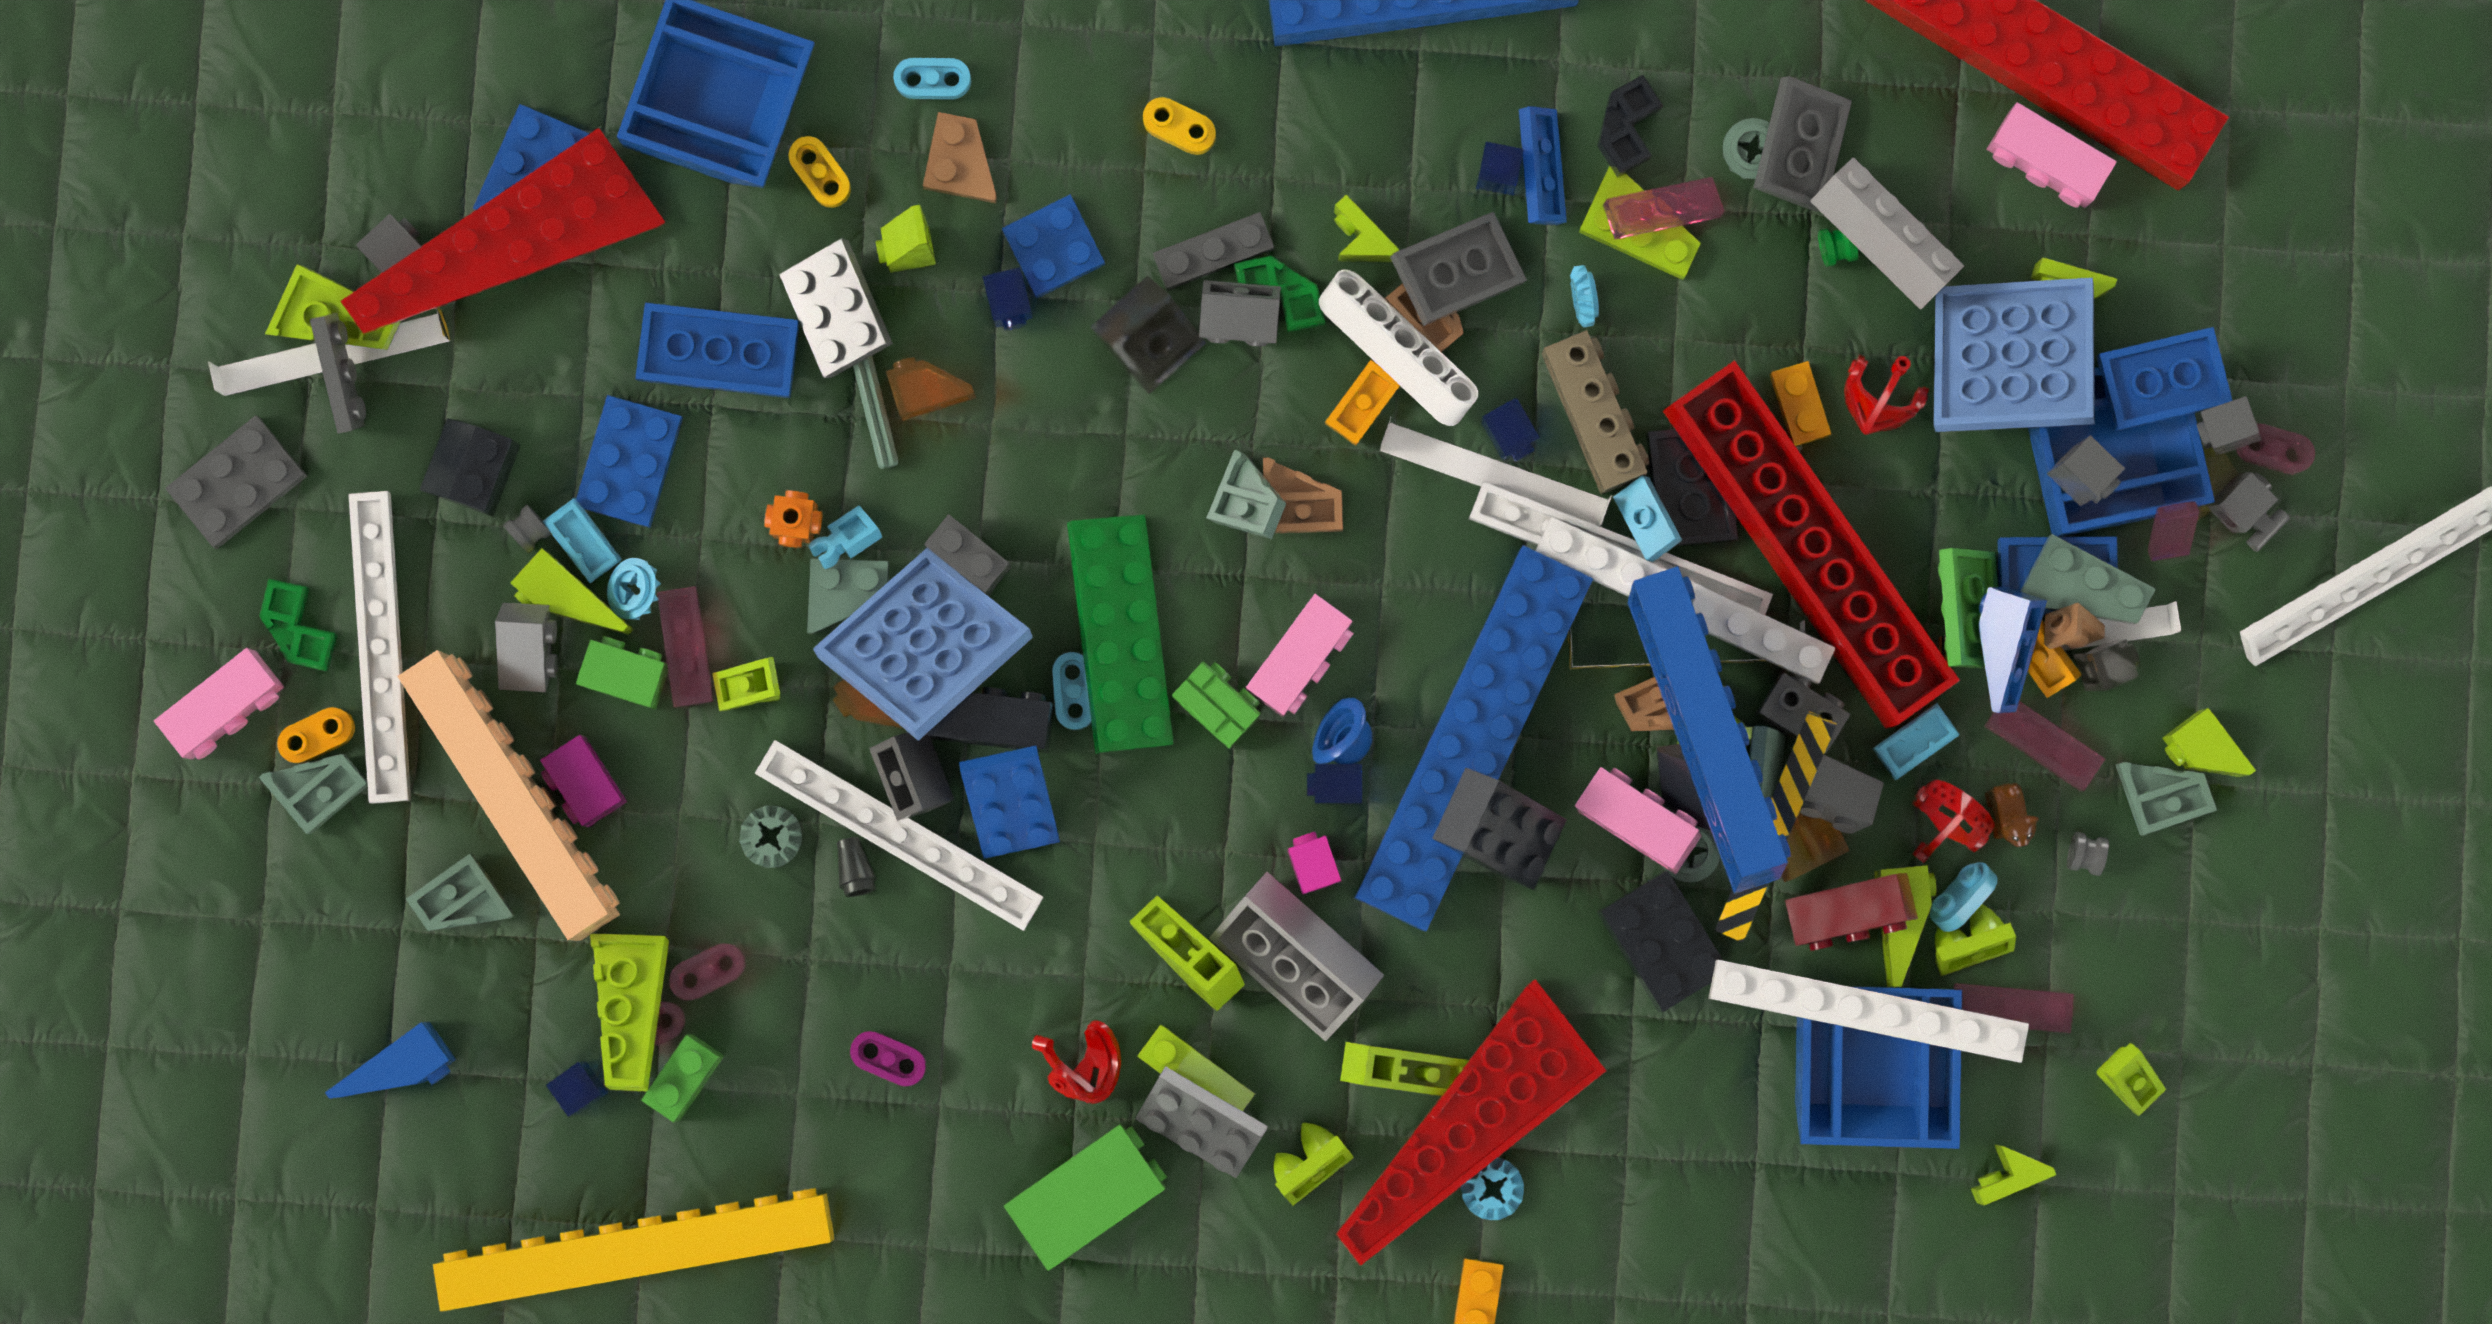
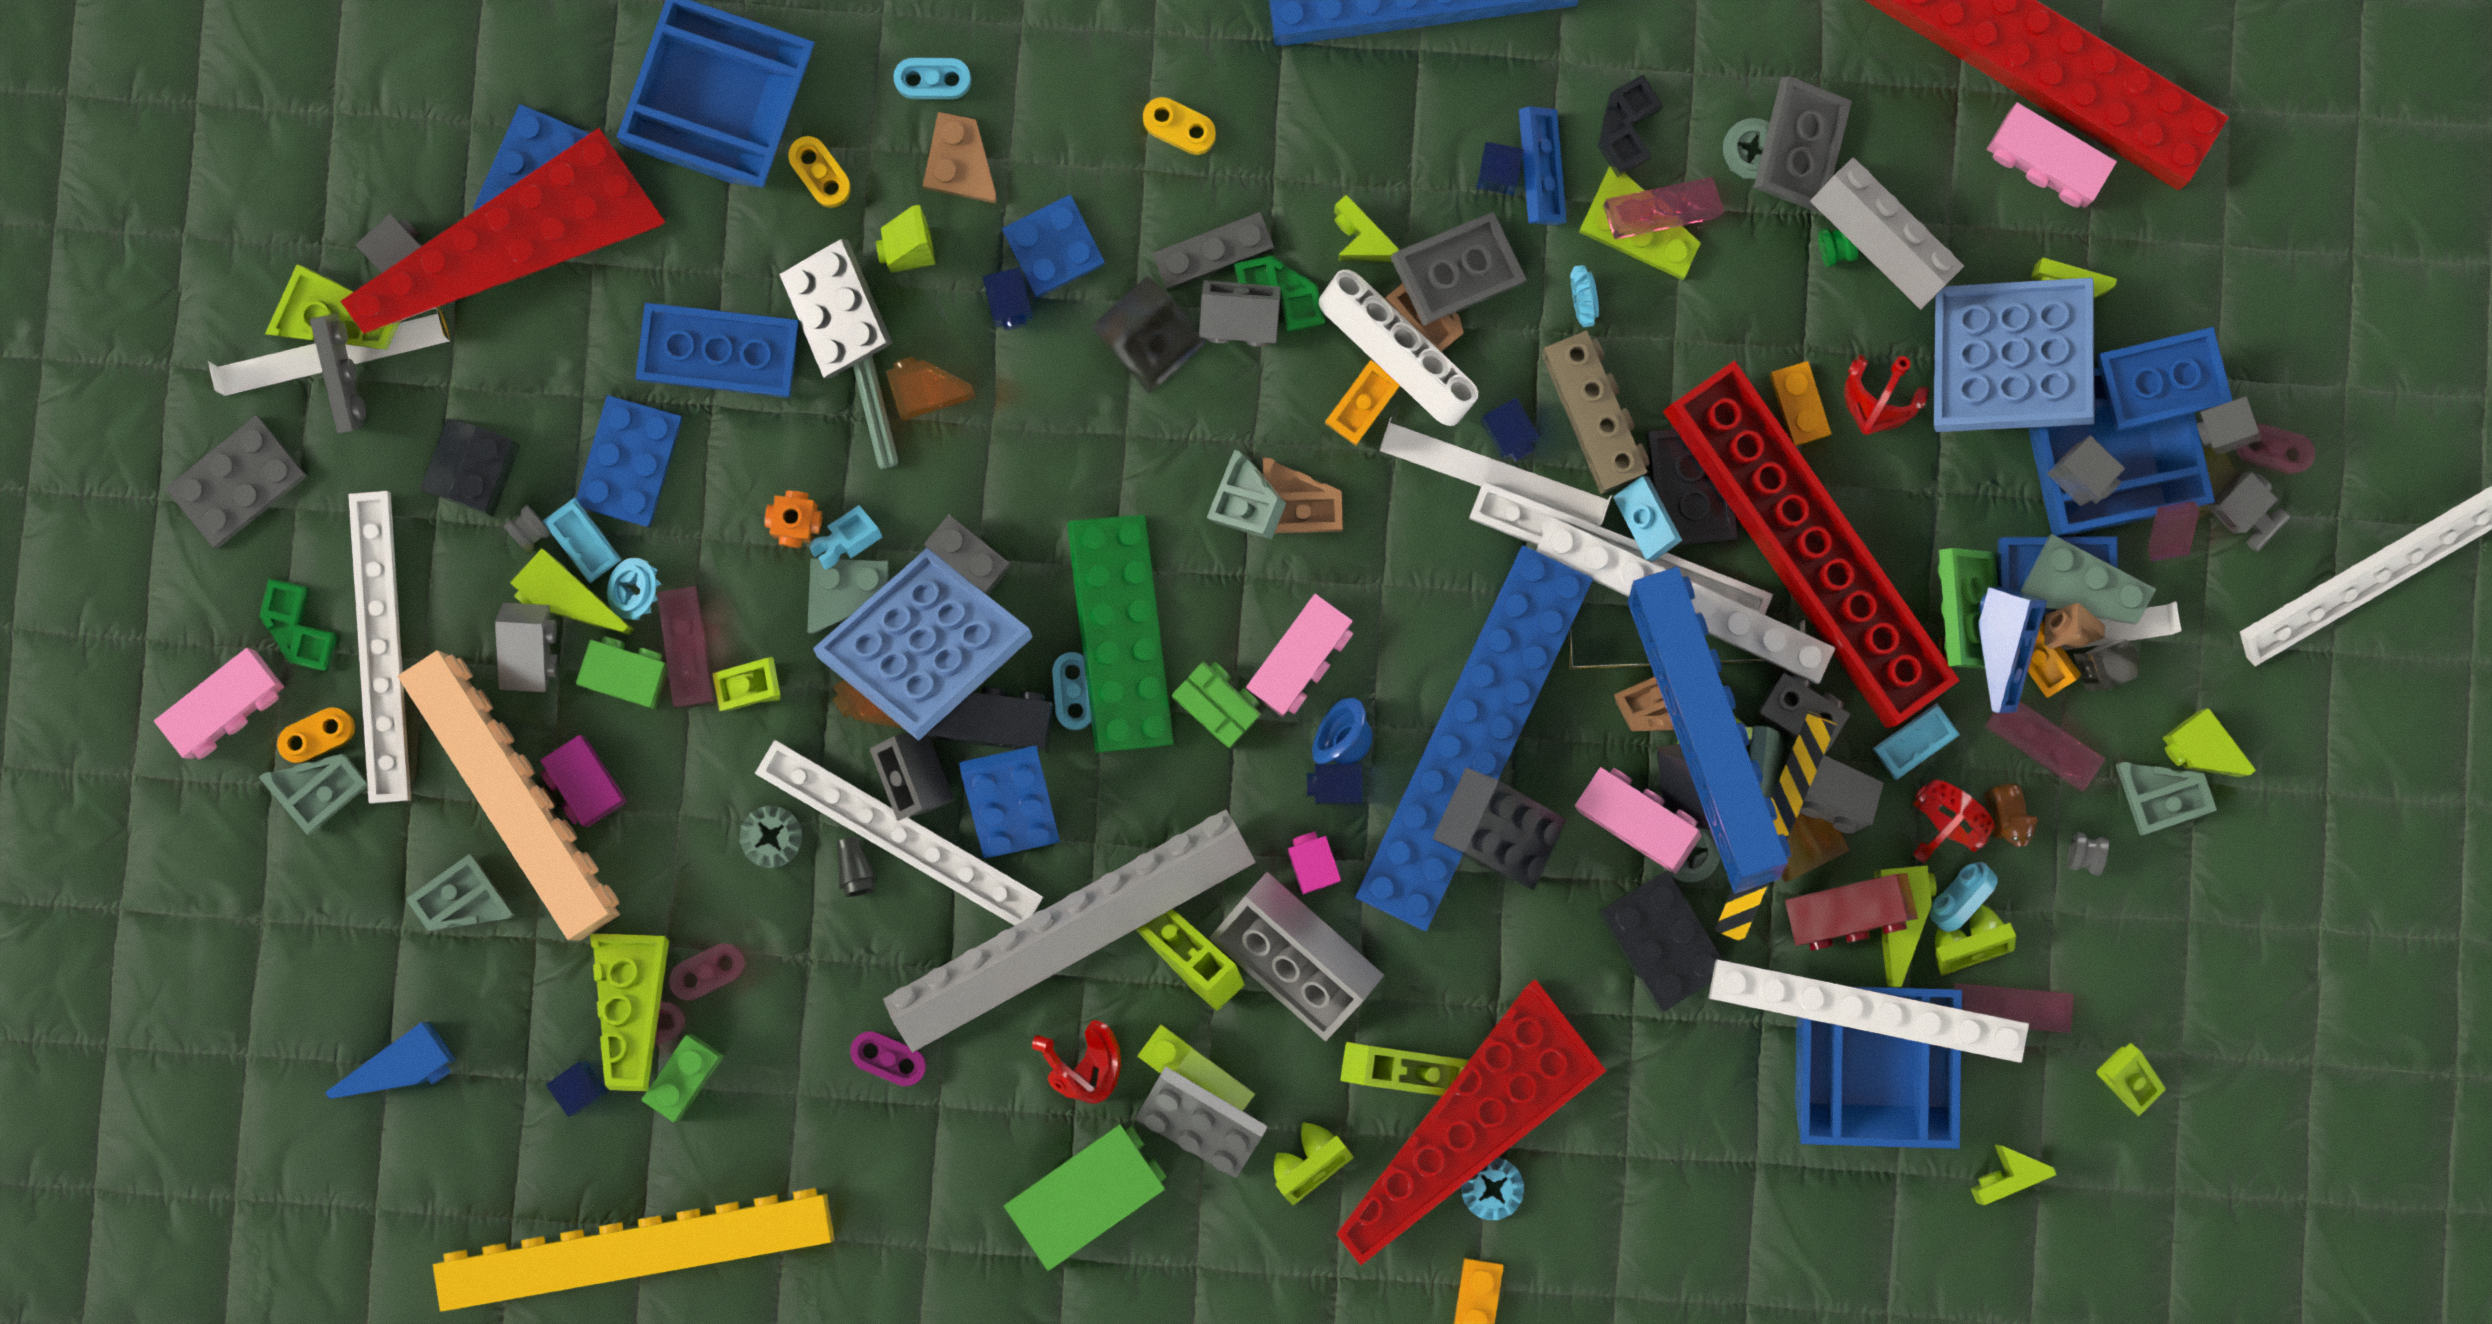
(1068, 930): none -> light grey brick

